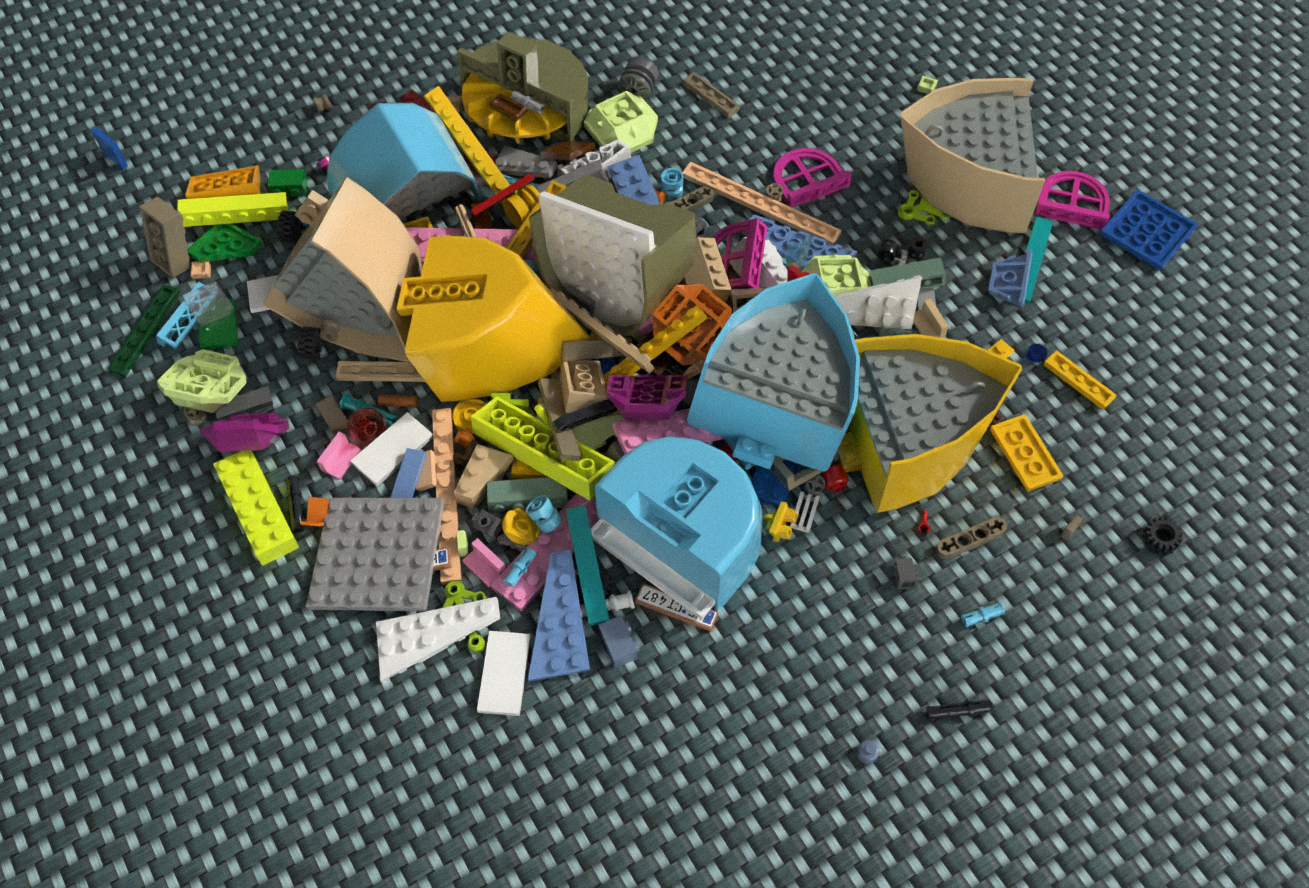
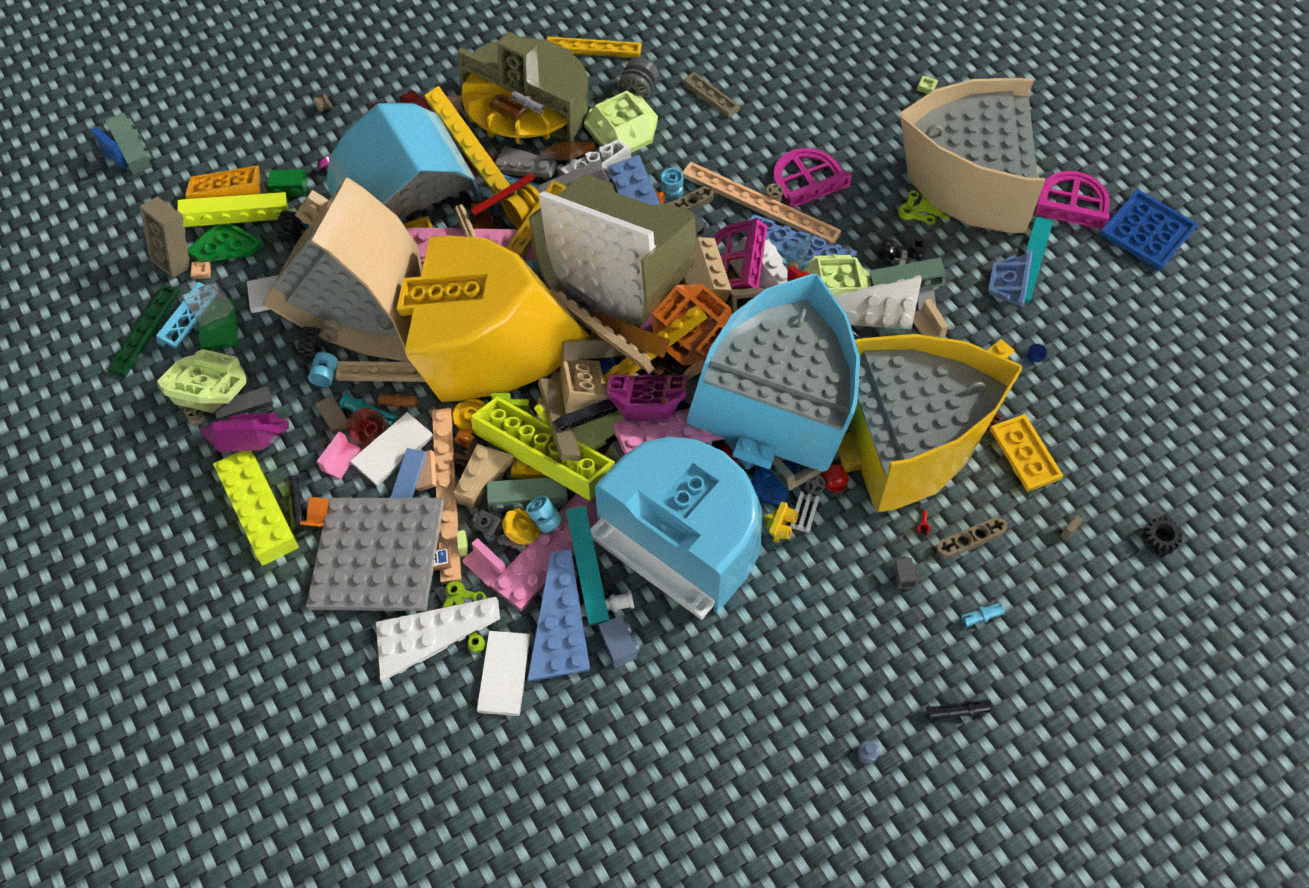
(128, 142): none -> sand green brick
(323, 369): none -> medium azure wheel
(519, 567): medium azure pin -> none
(598, 47): none -> yellow tile
(639, 337): none -> dark orange tile
(661, 602): tile -> none
(1079, 380): yellow plate -> none

